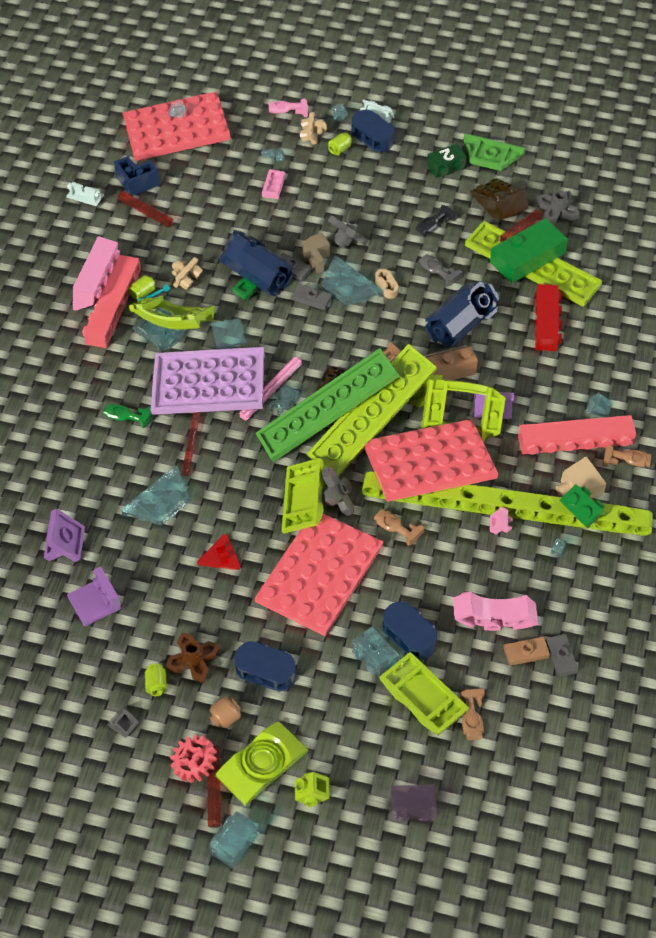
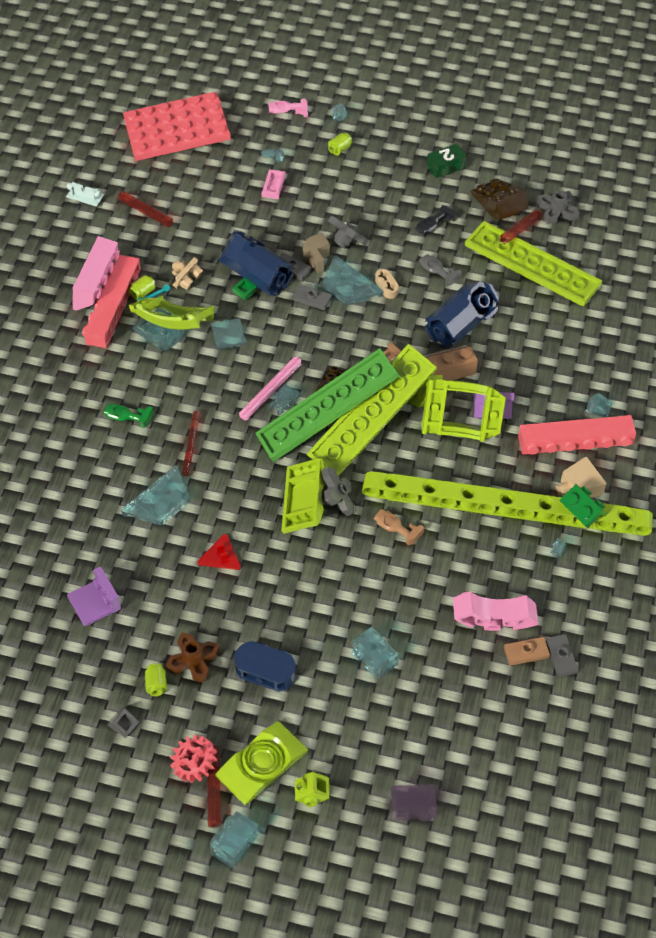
(64, 537): medium lavender bracket -> none
(136, 178): dark blue brick -> none
(177, 109): clear light blue plate -> none
(208, 380): lavender plate -> none
(225, 712): medium nougat head -> none
(312, 128): tan hips -> none
(319, 573): coral plate -> none
(372, 130): dark blue brick -> none
(383, 111): light aqua hinge -> none
(410, 630): dark blue brick -> none
(423, 694): lime slope -> none
(430, 460): coral plate -> none
(472, 721): medium nougat piece -> none
(491, 153): bright green wing -> none
(499, 521): bright pink tile -> none
(528, 250): green brick -> none
(547, 317): red brick -> none
(632, 457): medium nougat piece -> none

